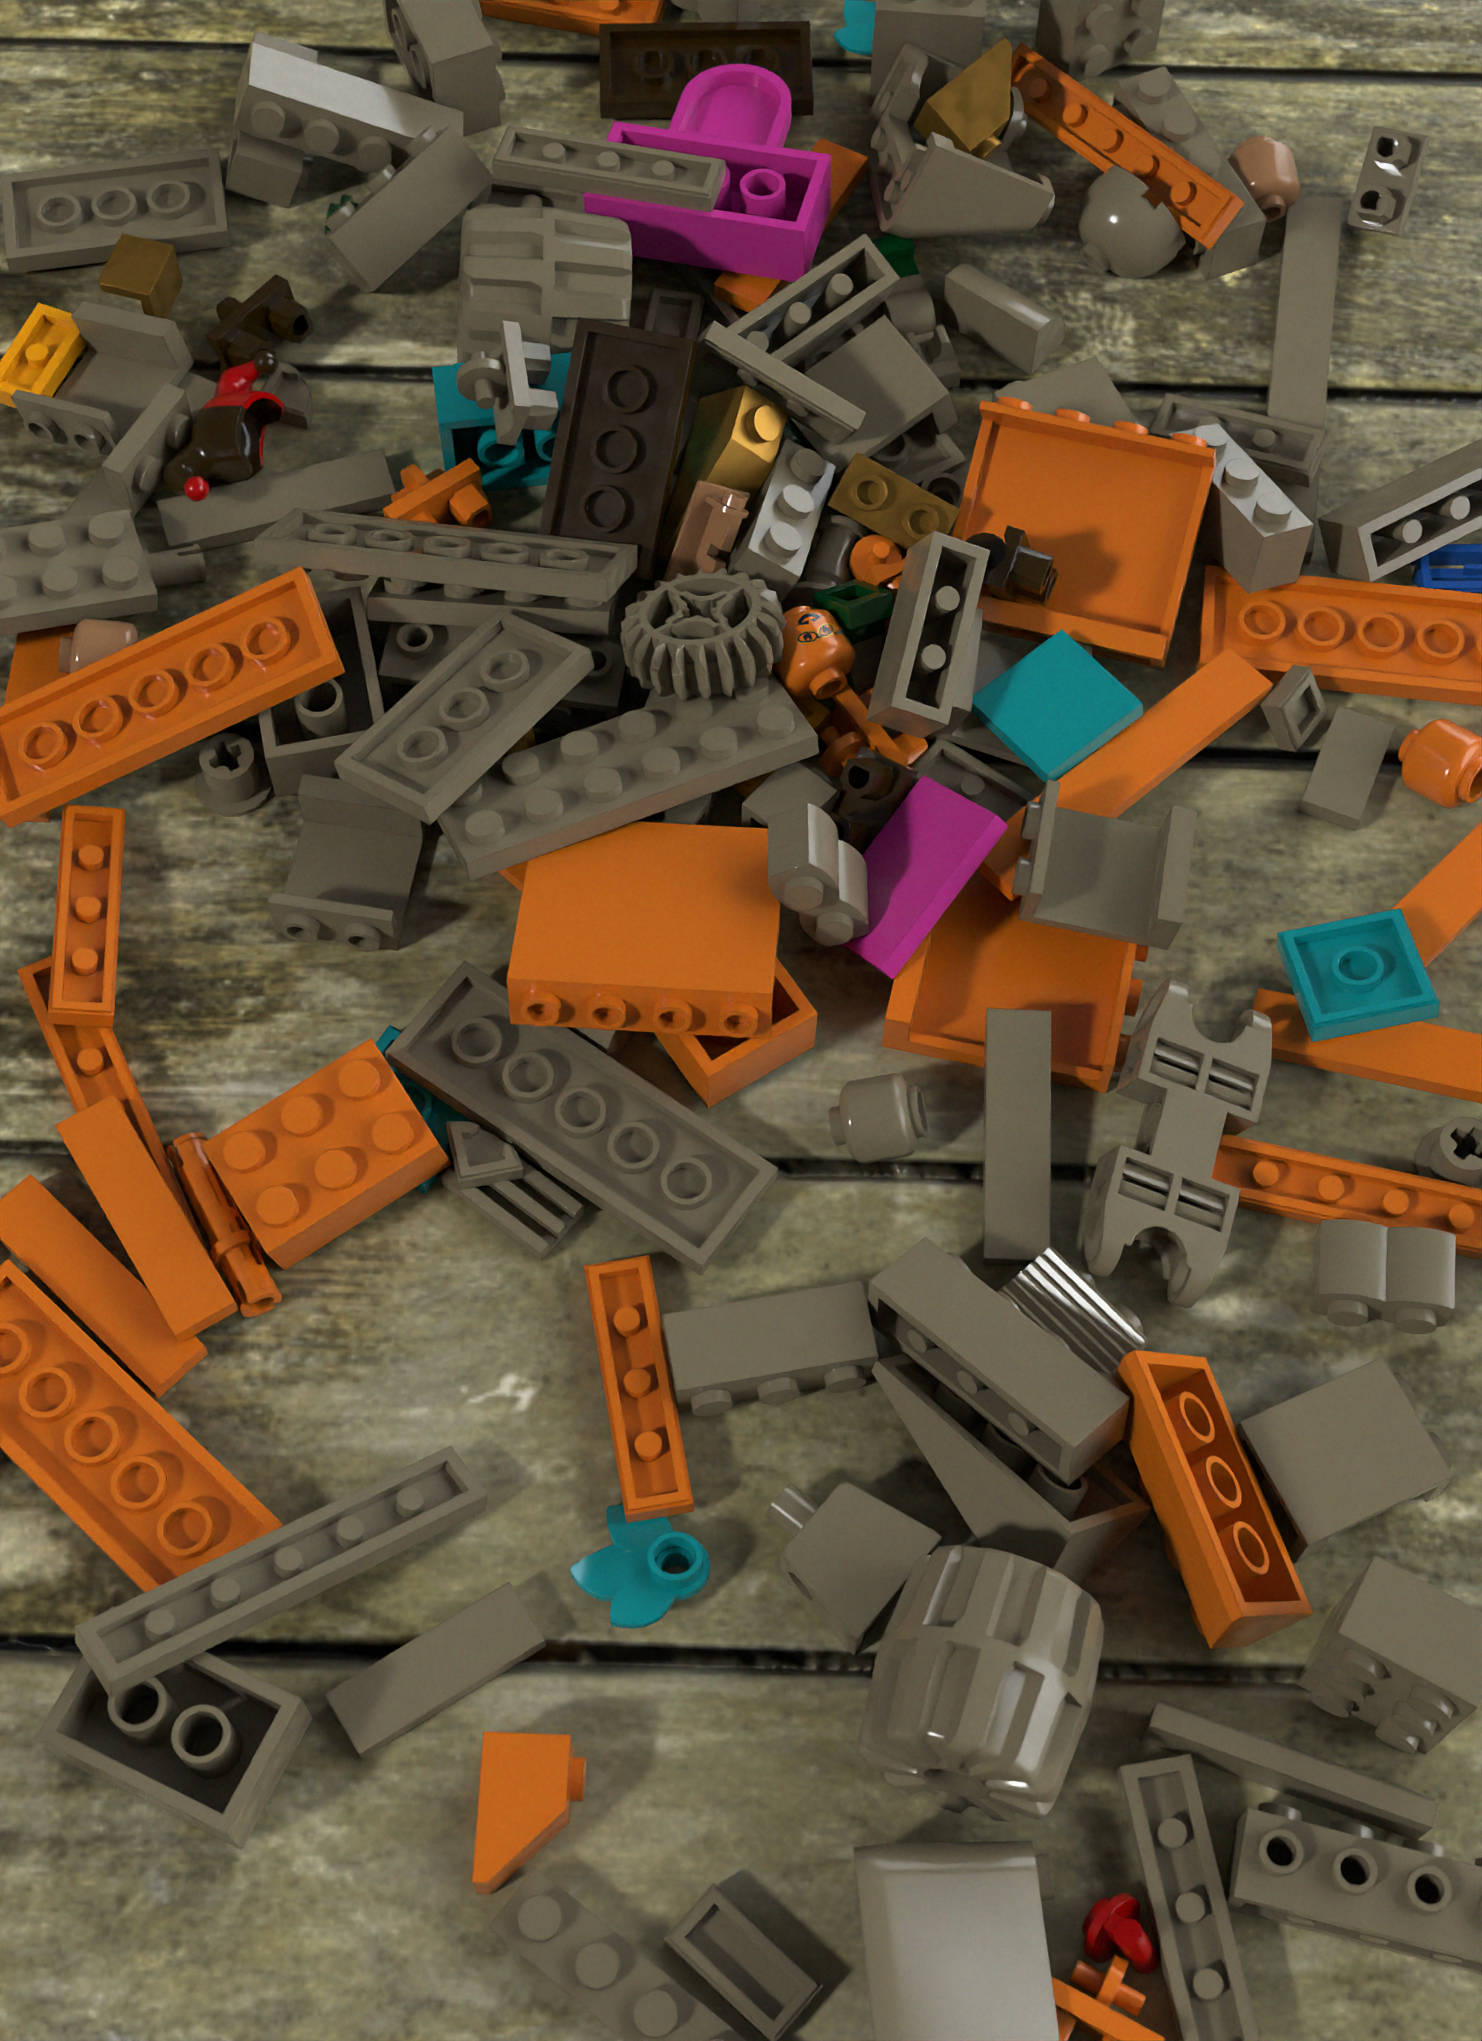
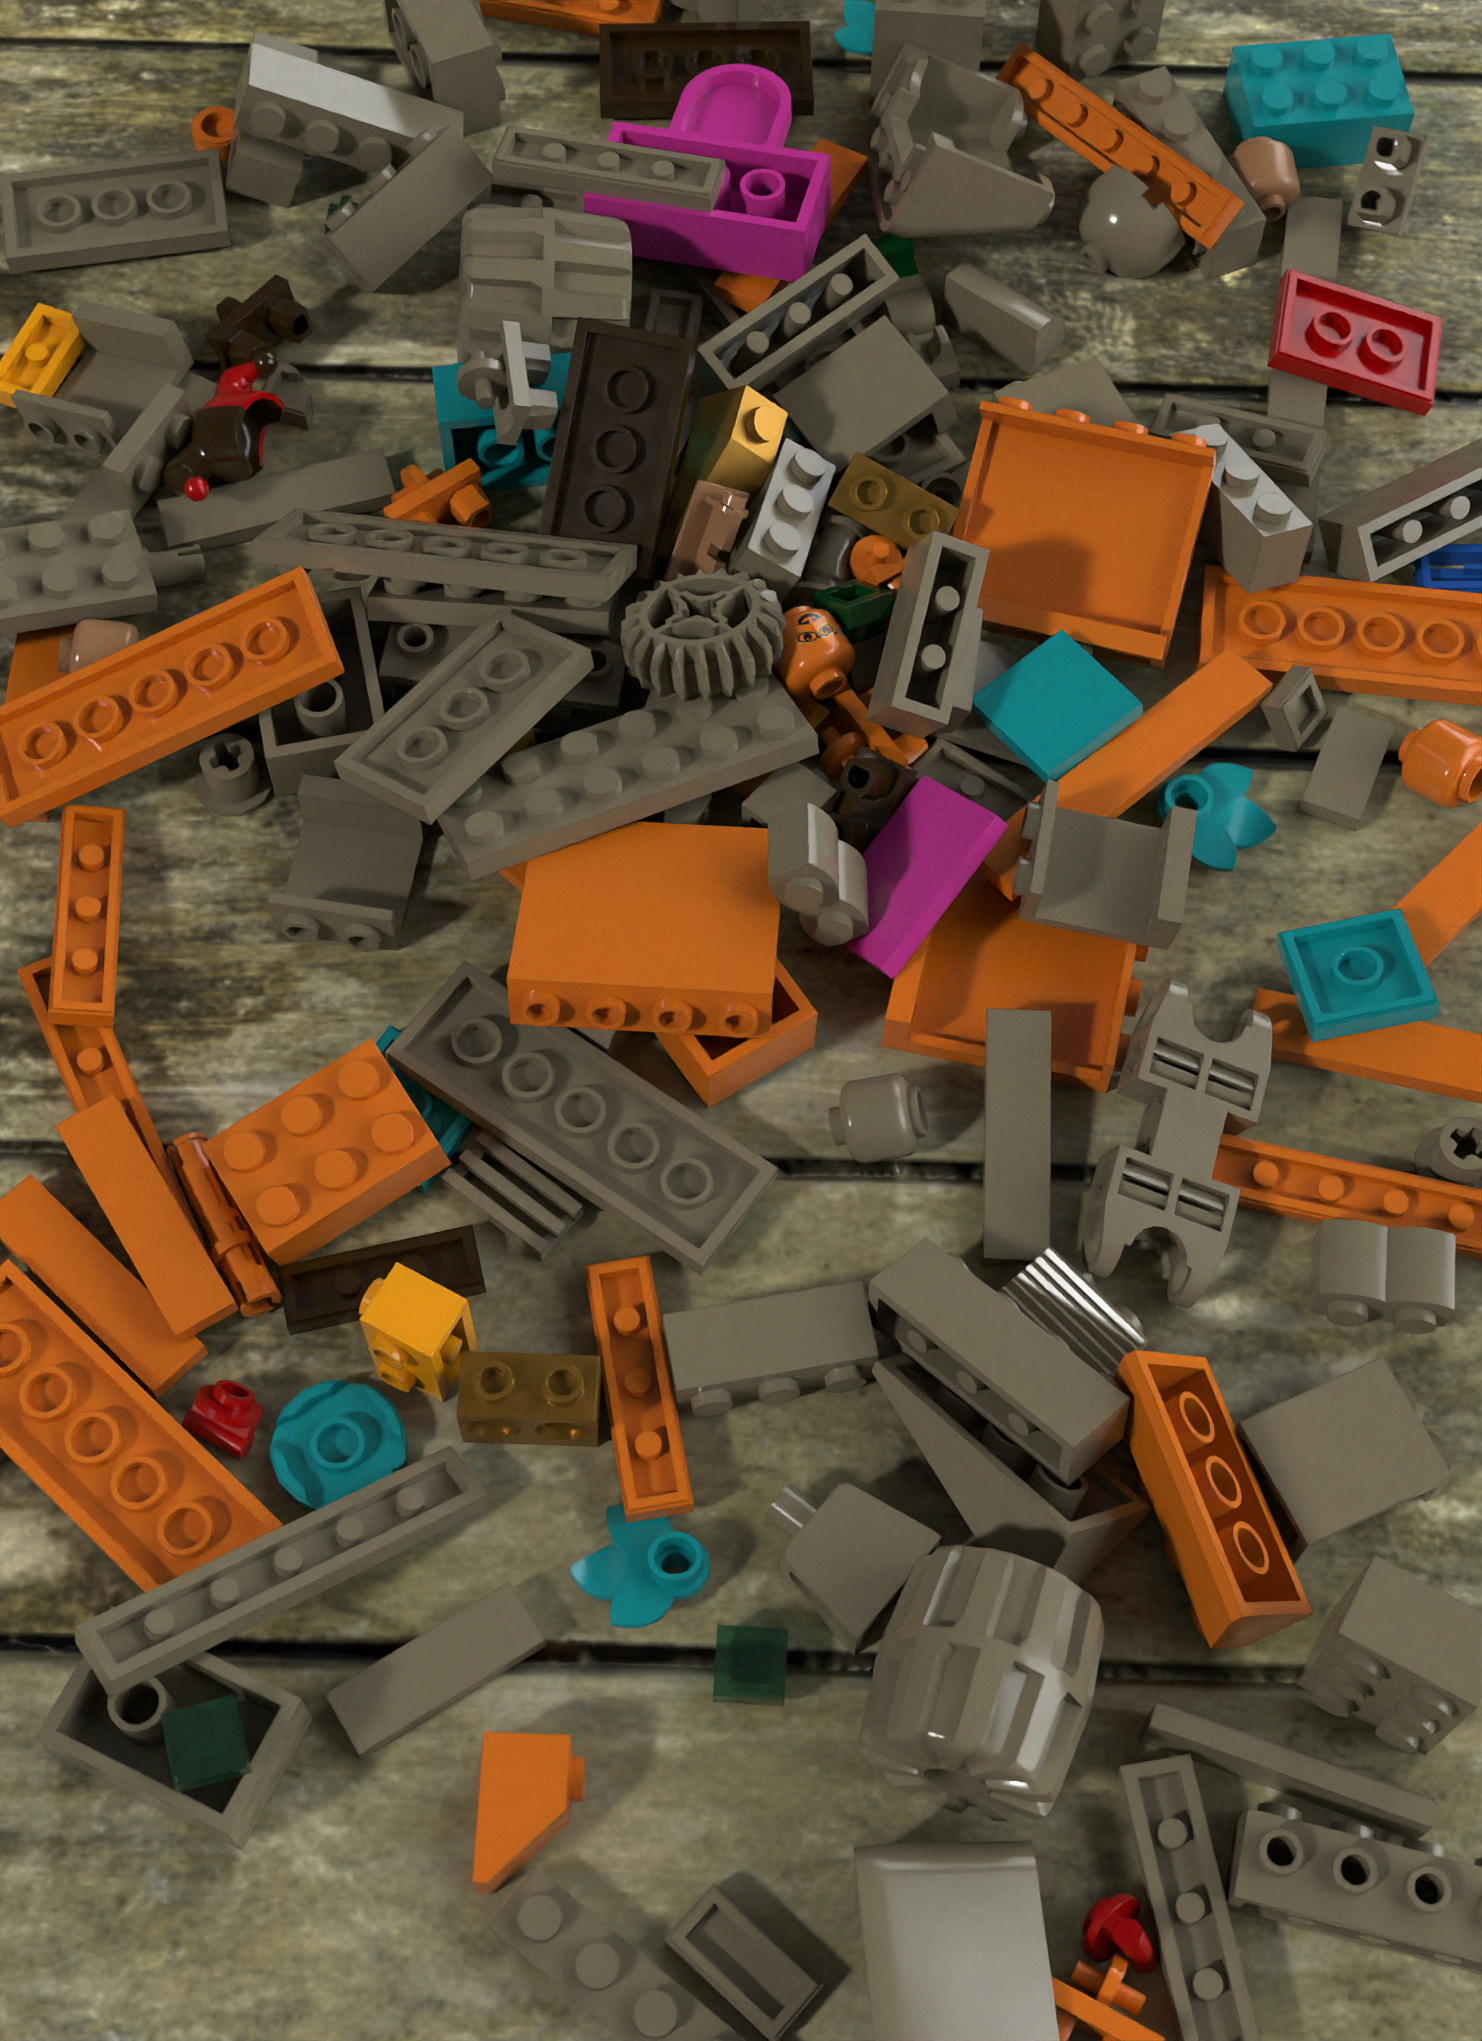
(143, 272): pearl gold panel -> none
(206, 1743): none -> clear green plate
(214, 130): none -> orange tile
(225, 1417): none -> red plate
(331, 1287): none -> dark brown tile
(336, 1442): none -> teal tile
(416, 1331): none -> light orange brick
(480, 1156): dark tan tile -> none
(529, 1398): none -> pearl gold brick
(750, 1665): none -> clear green plate
(781, 384): dark tan tile -> none
(973, 105): pearl gold slope -> none
(1015, 568): dark brown hips -> none
(1224, 814): none -> teal plate
(1317, 96): none -> teal brick
(1355, 342): none -> red tile

